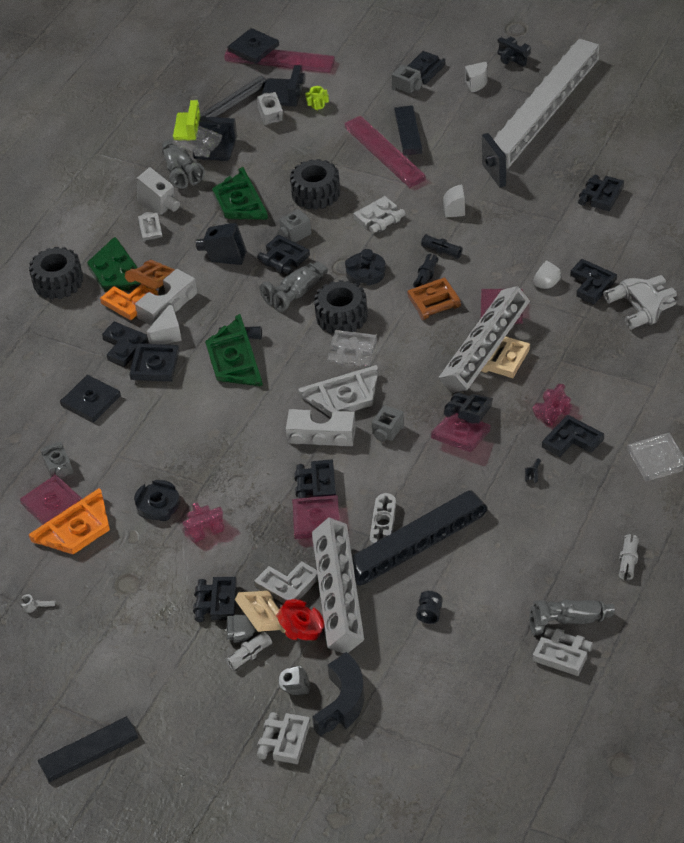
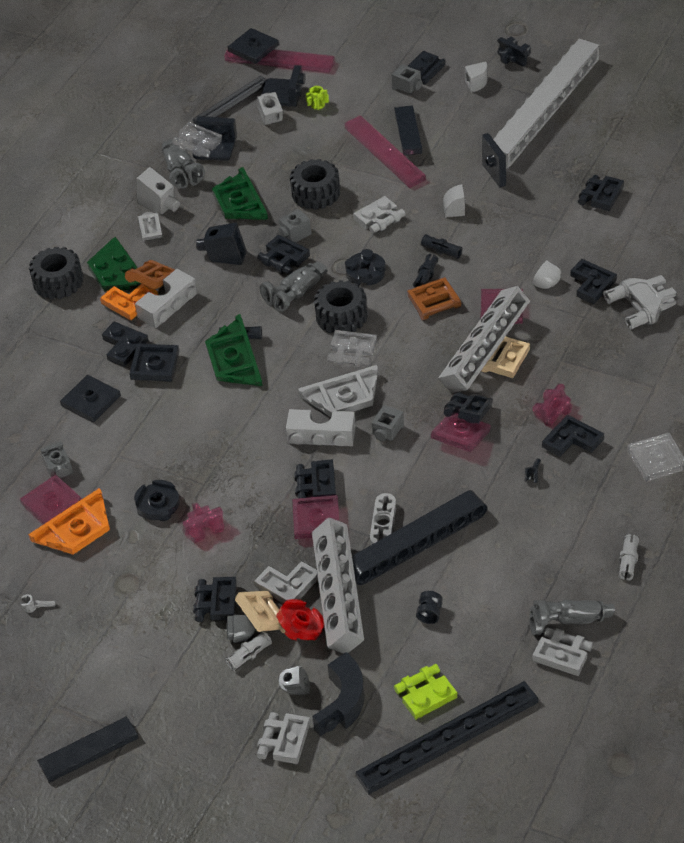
(165, 328): light grey slope -> none
(187, 123): lime panel -> none
(428, 697): none -> lime plate
(446, 737): none -> black tile

